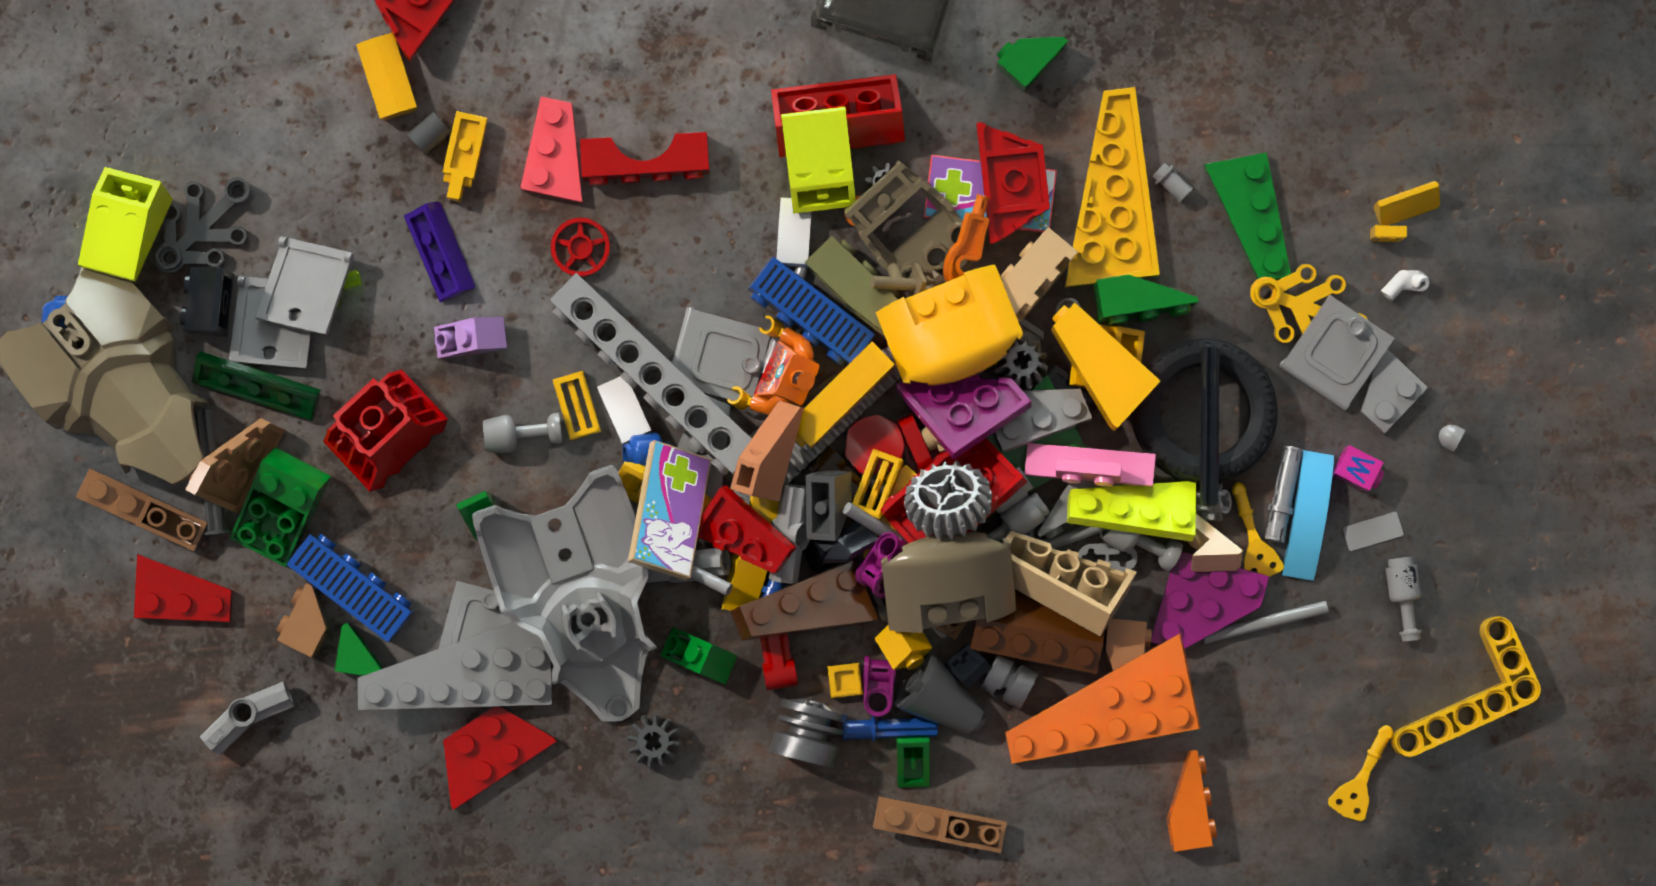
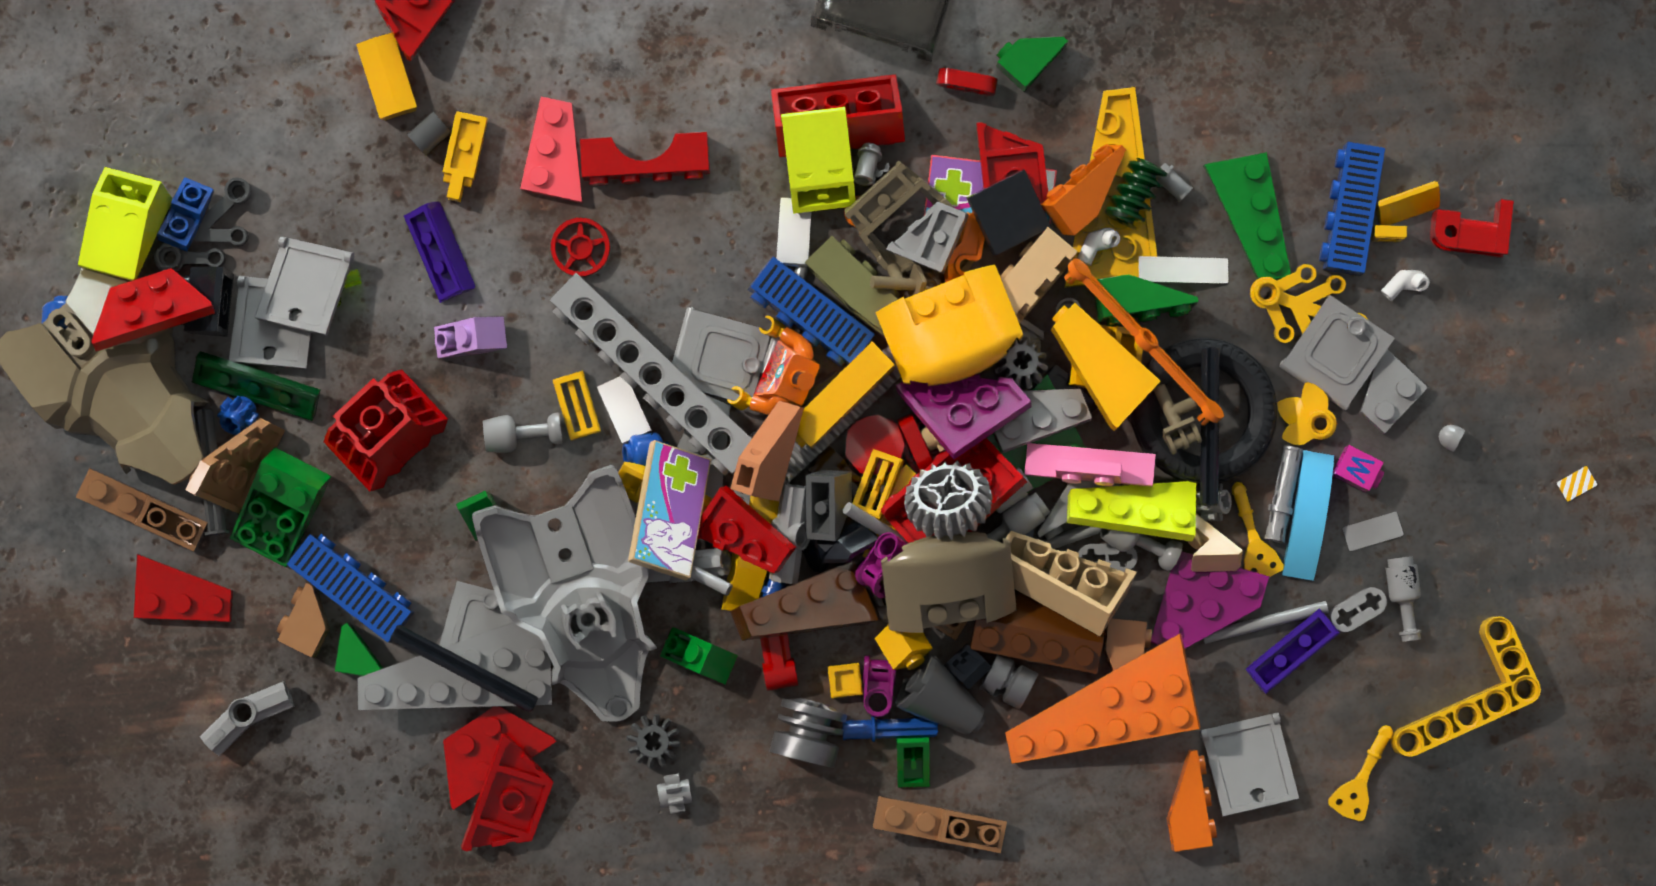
(147, 308): none -> red wing
(185, 214): none -> blue slope
(237, 414): none -> blue gear
(464, 668): none -> black axle
(509, 799): none -> red wing
(674, 793): none -> light grey gear
(868, 156): none -> light grey pin
(932, 237): none -> light grey wing
(966, 81): none -> red beam
(1008, 212): none -> black tile
(1081, 197): none -> orange slope
(1097, 241): none -> white arm
(1135, 192): none -> dark green piece
(1145, 340): none -> orange piece
(1177, 426): none -> dark tan arm
(1183, 269): none -> white sticker
(1248, 758): none -> light grey container
(1292, 651): none -> dark purple slope
(1302, 413): none -> yellow plate
(1353, 208): none -> blue brick
(1353, 603): none -> light grey beam
(1473, 235): none -> red piece
(1576, 483): none -> sticker

